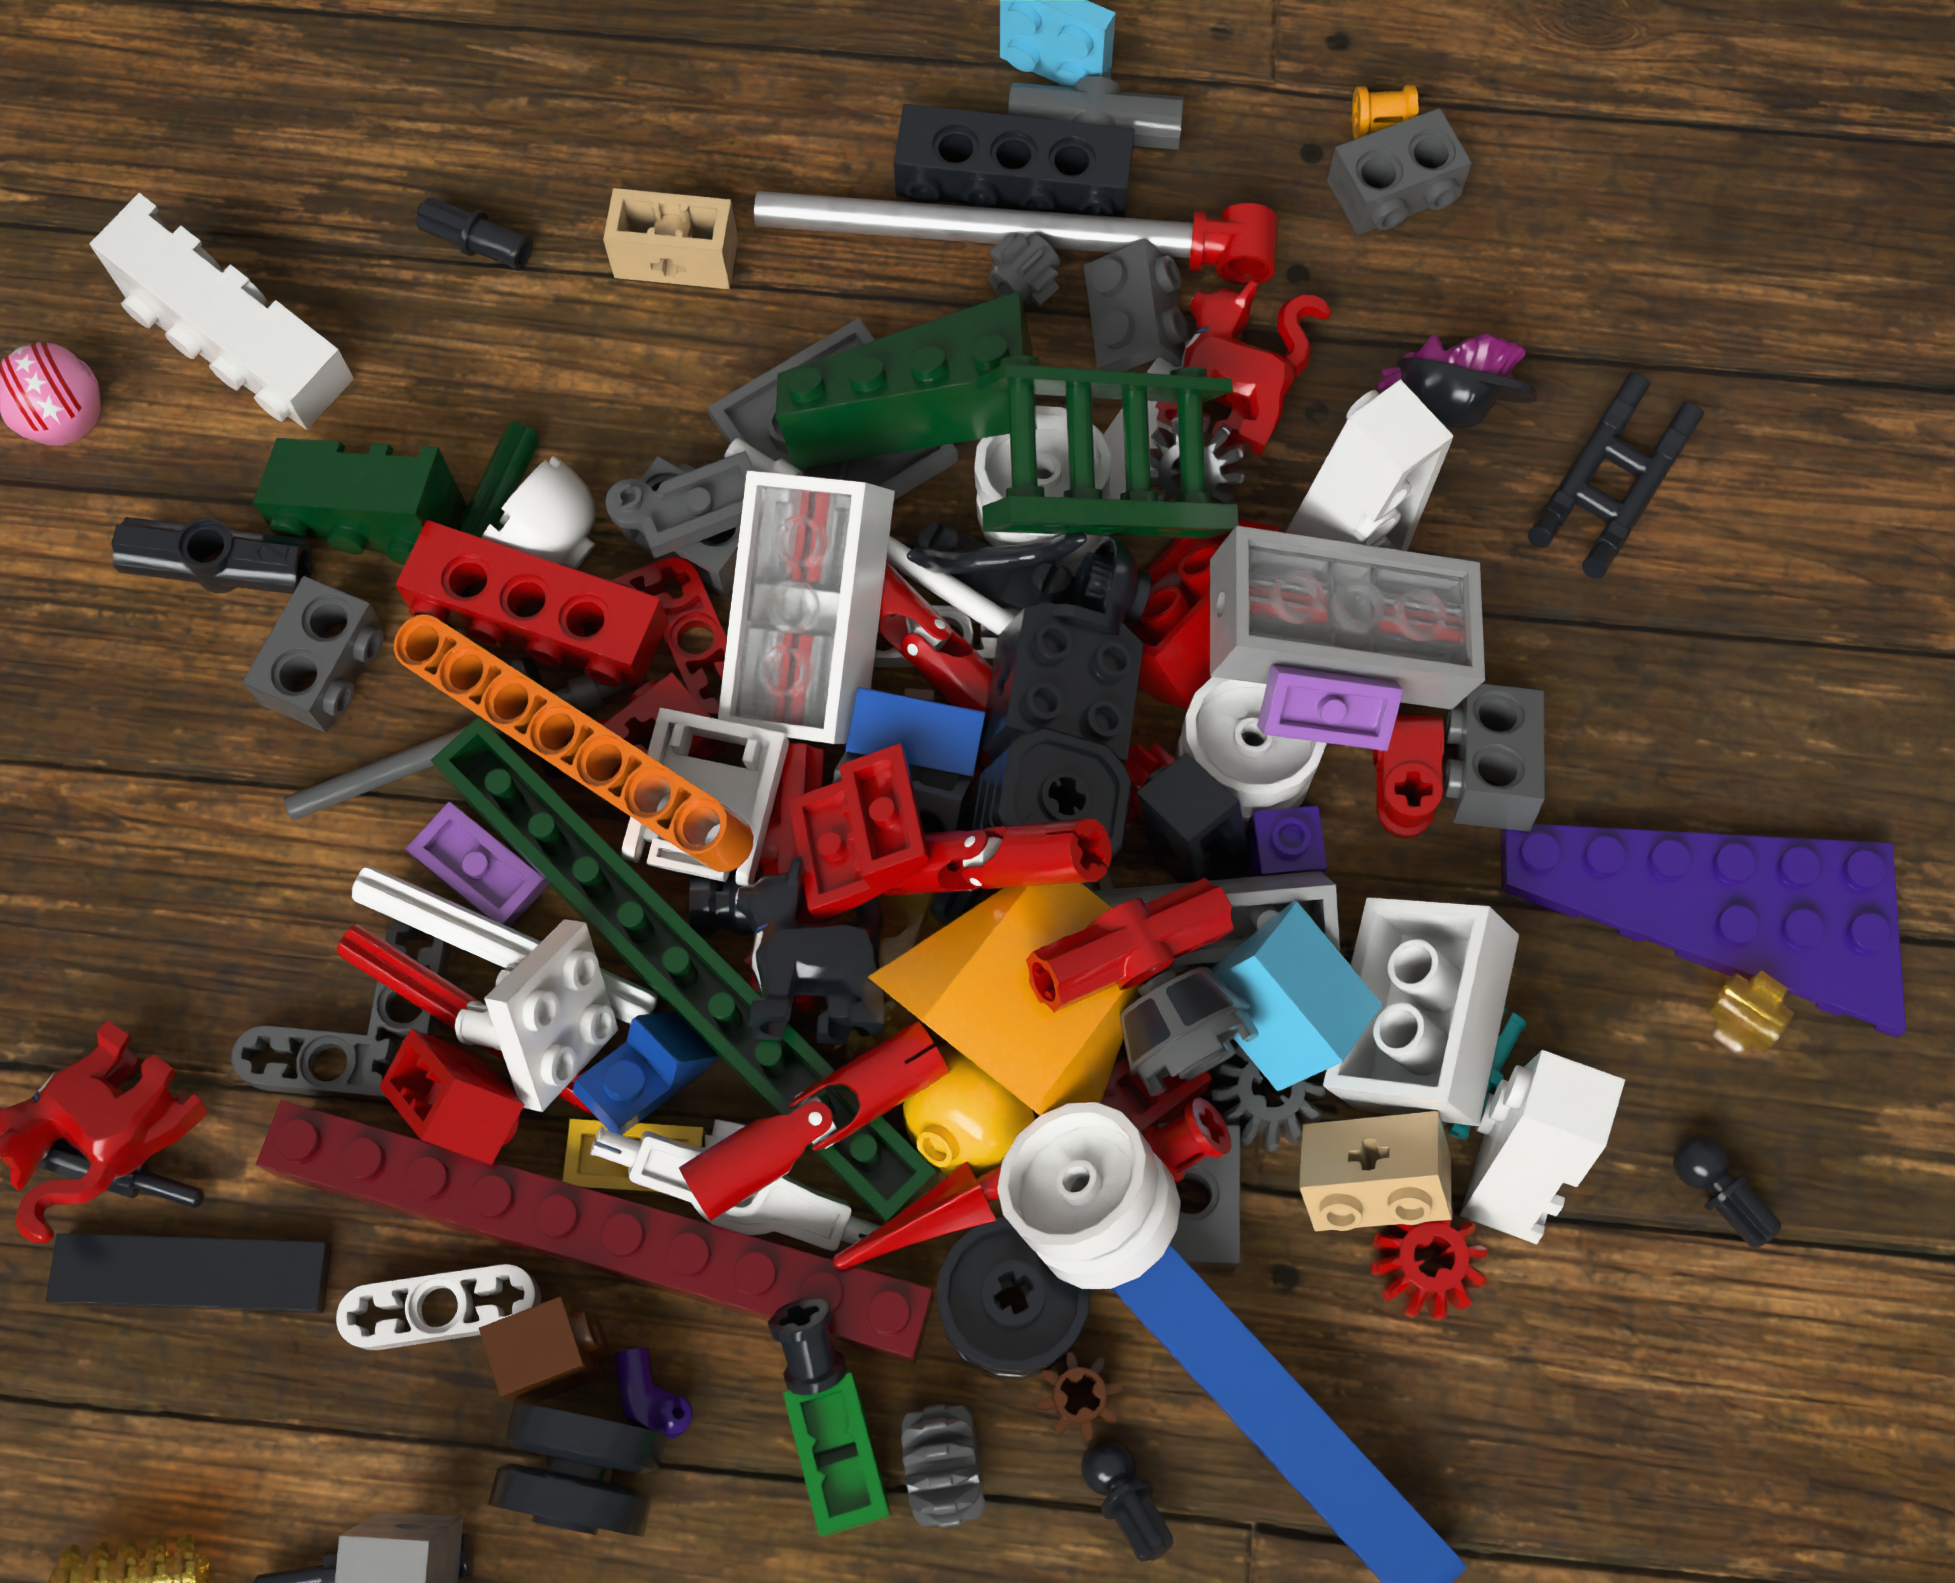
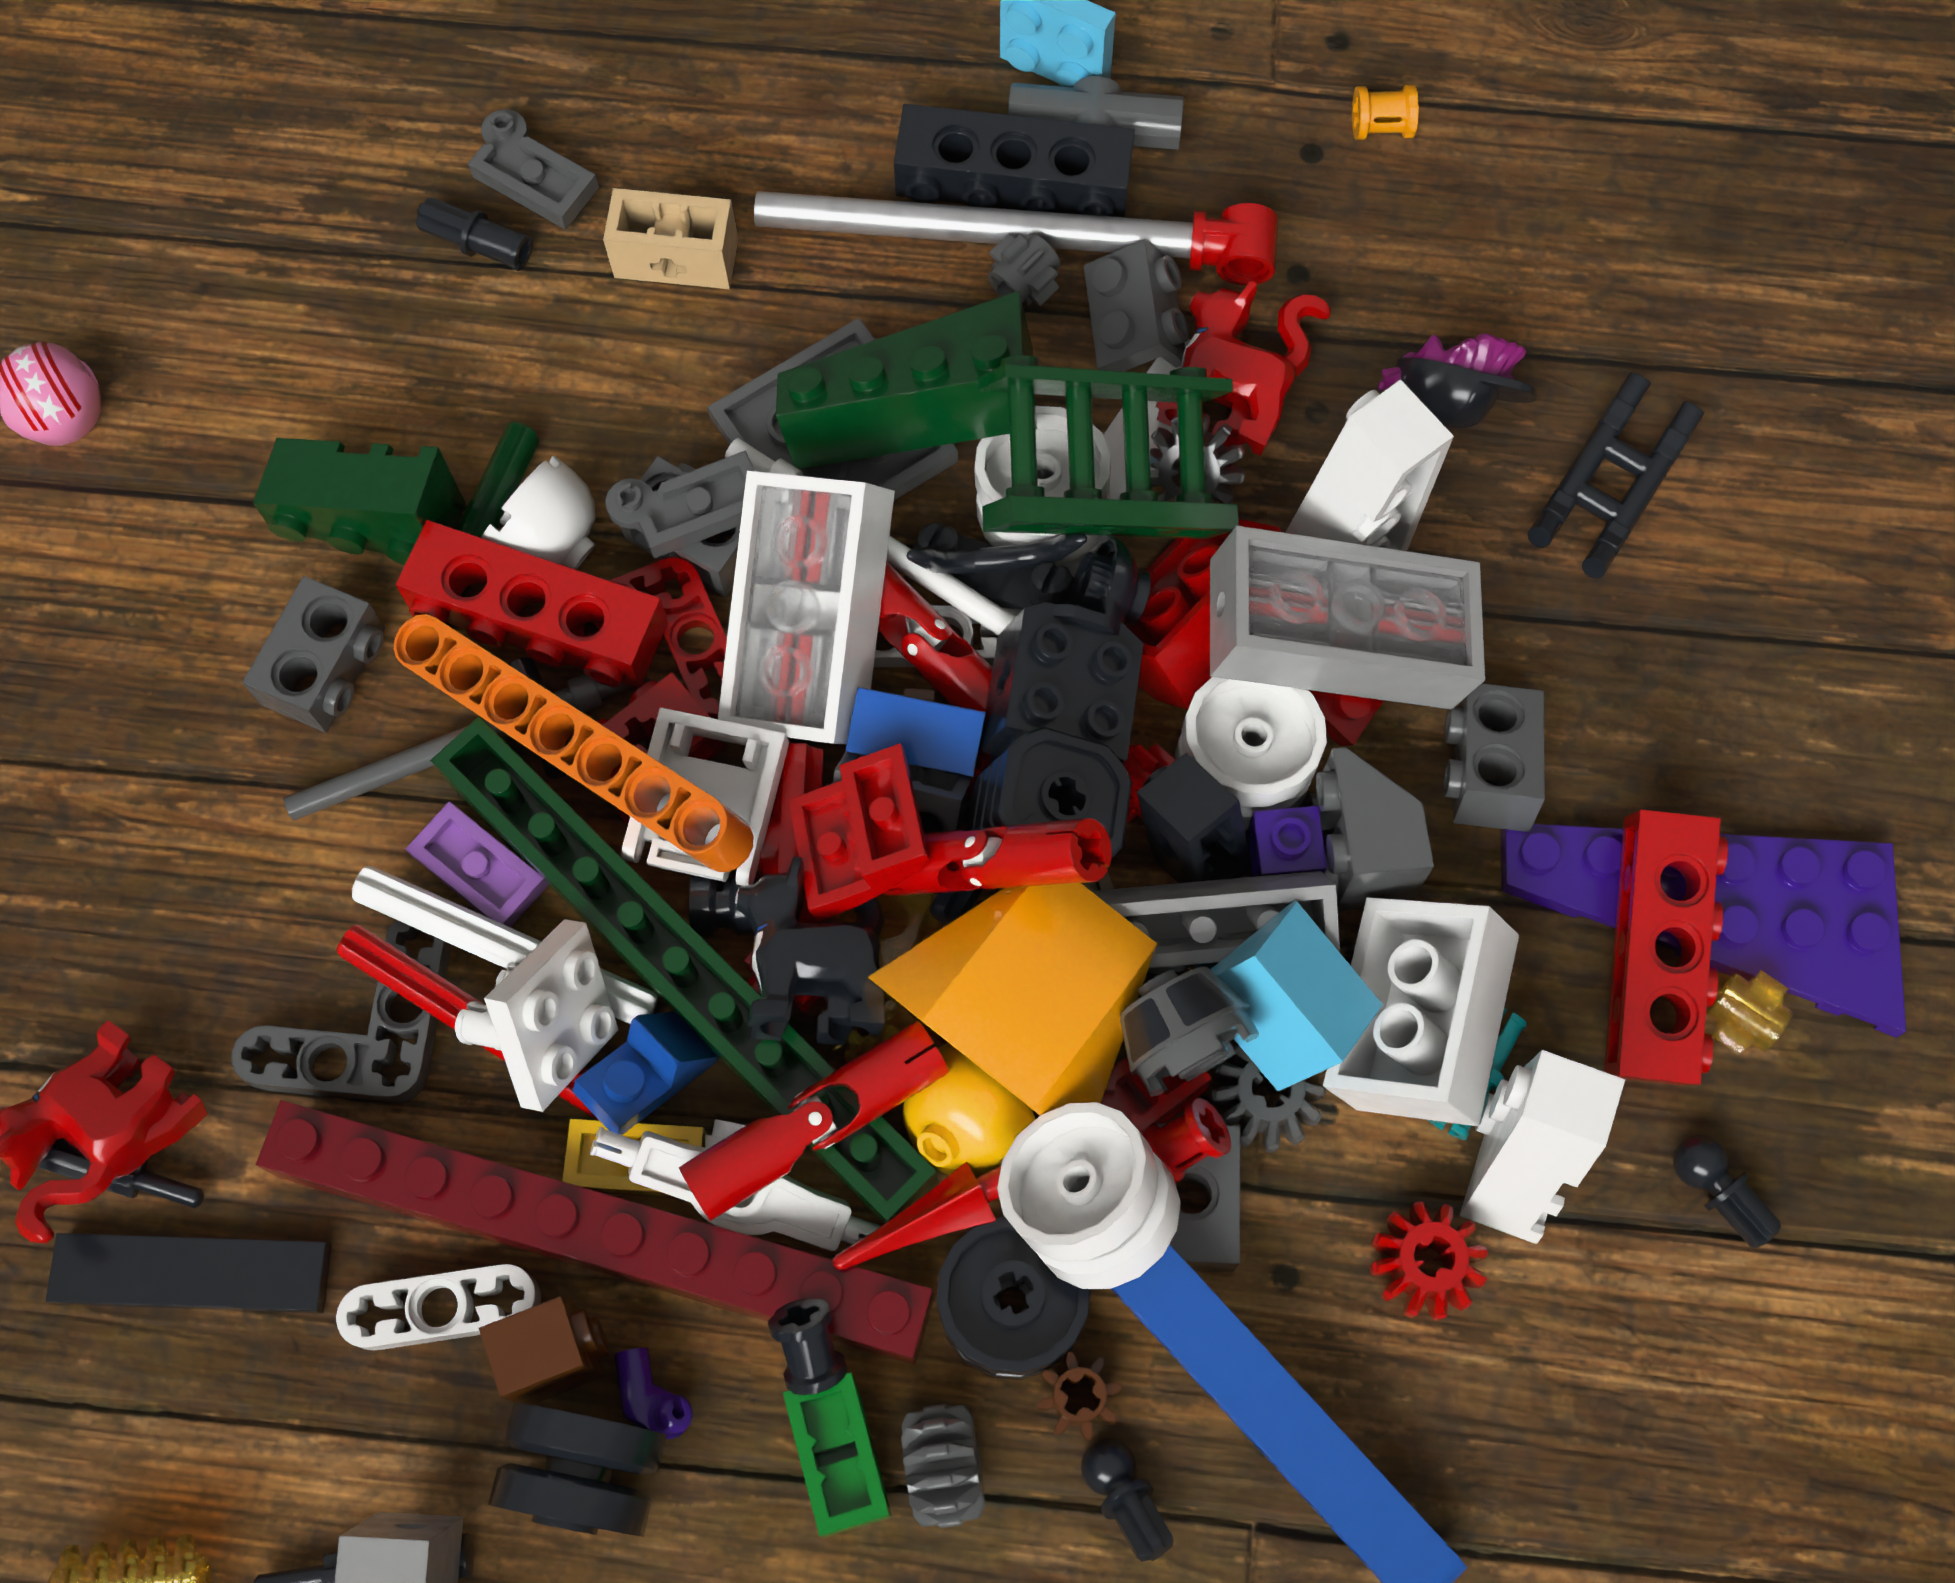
(180, 549): black piece -> none
(219, 316): white wedge -> none
(451, 1097): red brick -> none
(530, 170): none -> dark grey hinge
(1129, 944): red piece -> none
(1329, 707): medium lavender plate -> none
(1370, 832): none -> dark grey slope
(1376, 1171): tan brick -> none
(1394, 162): dark grey brick -> none
(1412, 769): red piece -> none
(1638, 976): none -> red brick

